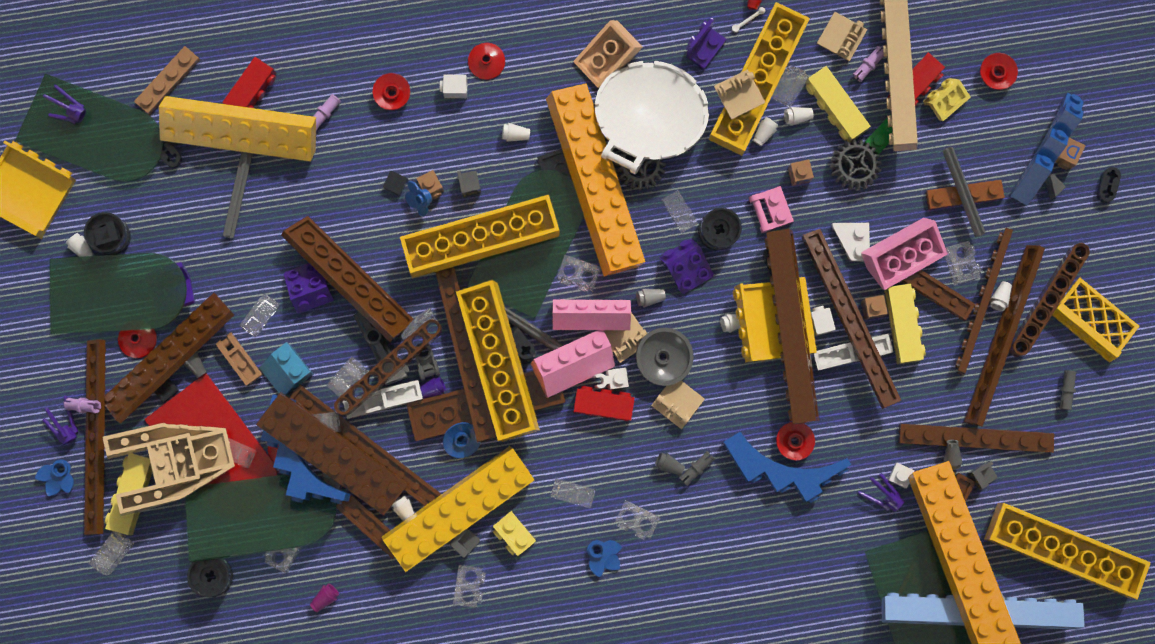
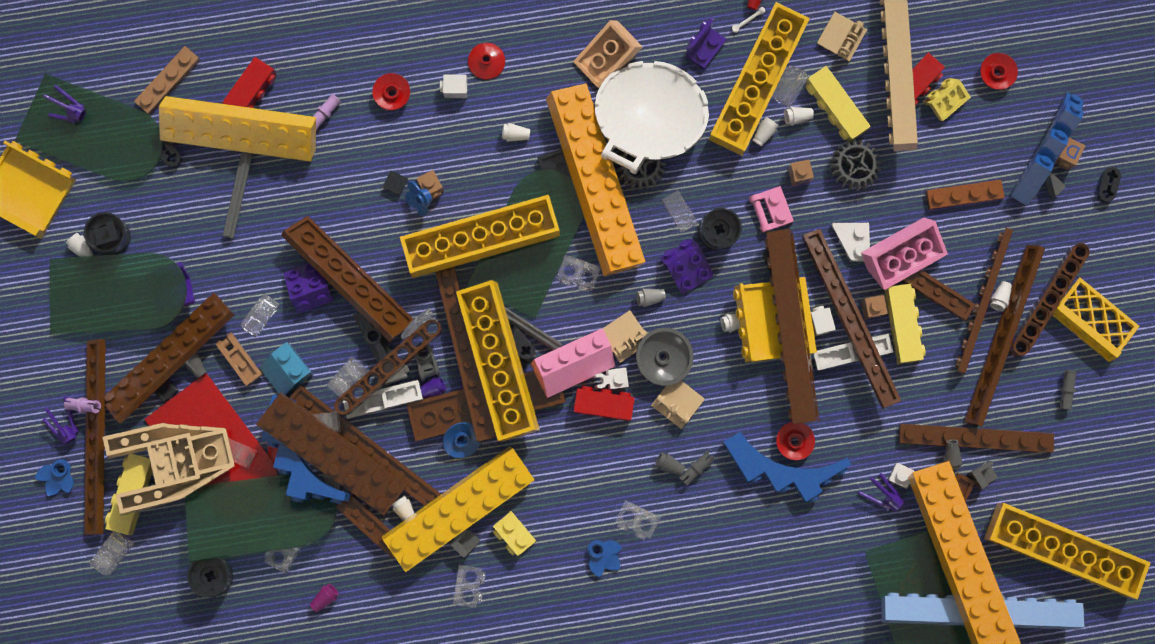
(140, 348): red dish -> none
(469, 183): dark grey panel -> none
(573, 493): clear slope -> none
(591, 314): bright pink slope -> none
(739, 94): tan hinge -> none
(868, 64): lavender pin -> none
(880, 137): green plate -> none
(957, 264): clear brick -> none
(963, 191): dark grey axle -> none

